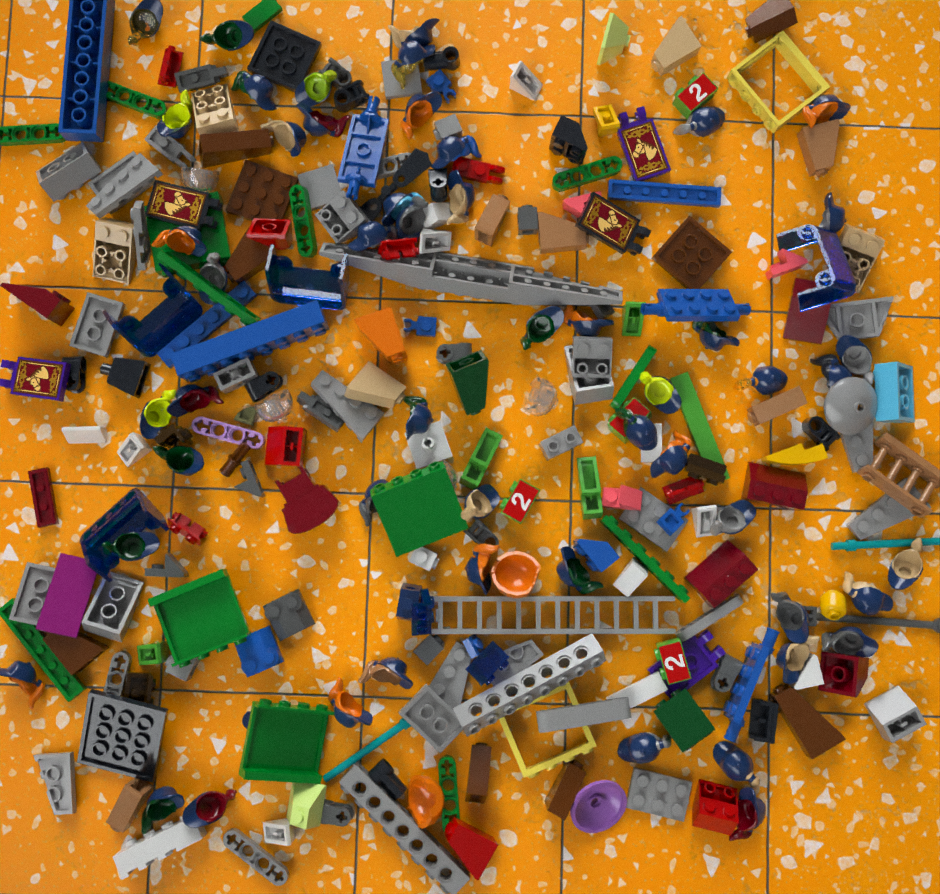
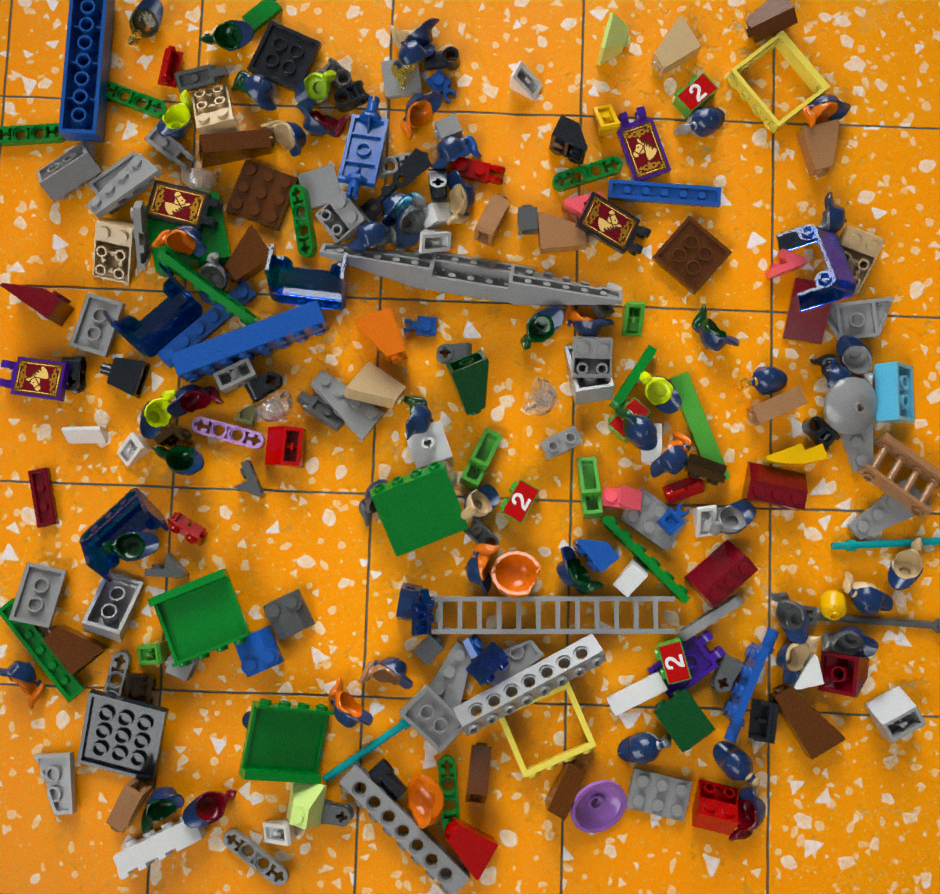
(67, 597): magenta tile -> none
(234, 459): reddish brown axle -> none
(271, 232): red slope -> none
(307, 503): dark red piece -> none
(390, 249): red hinge -> none
(424, 558): white bracket -> none
(583, 714): light grey beam -> none
(695, 305): blue plate -> none

